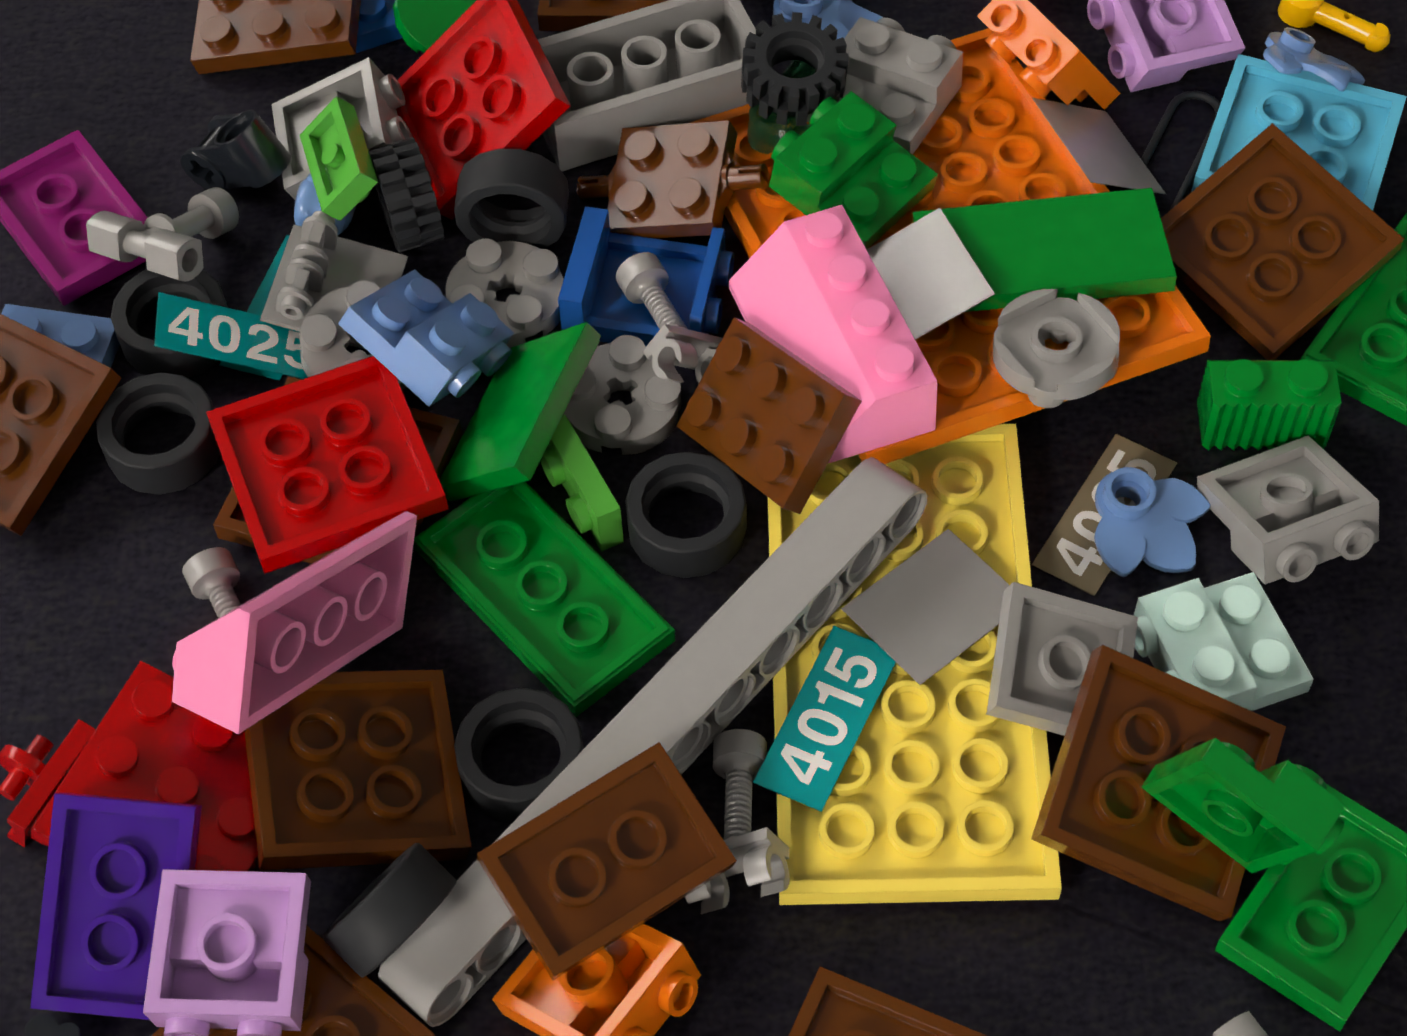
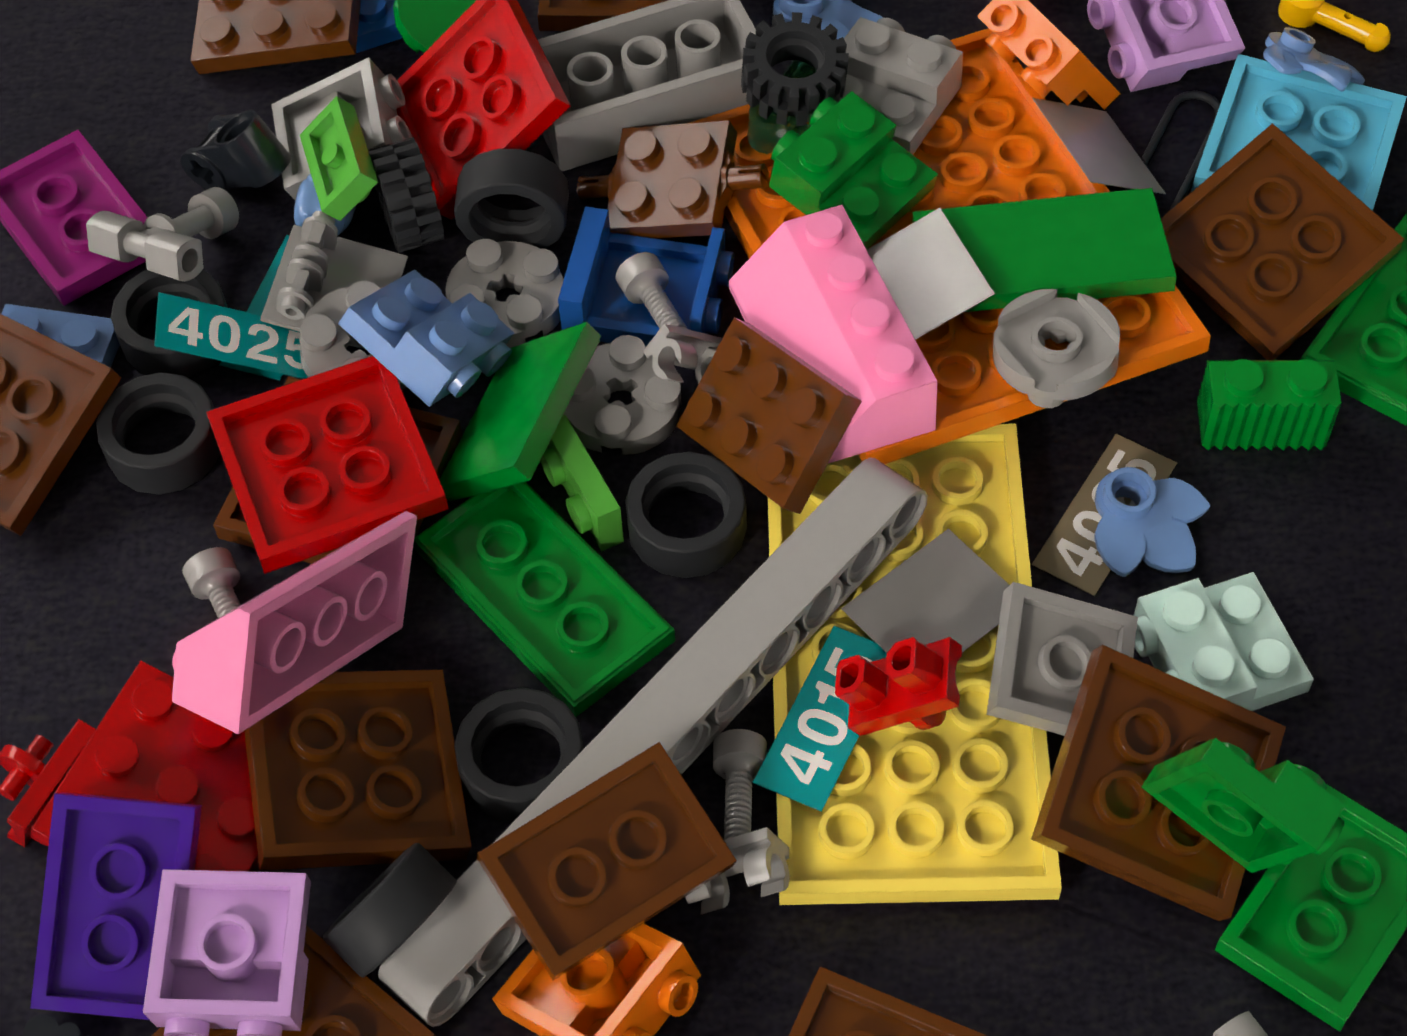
(907, 685): none -> red hips
(1292, 510): light grey plate -> none

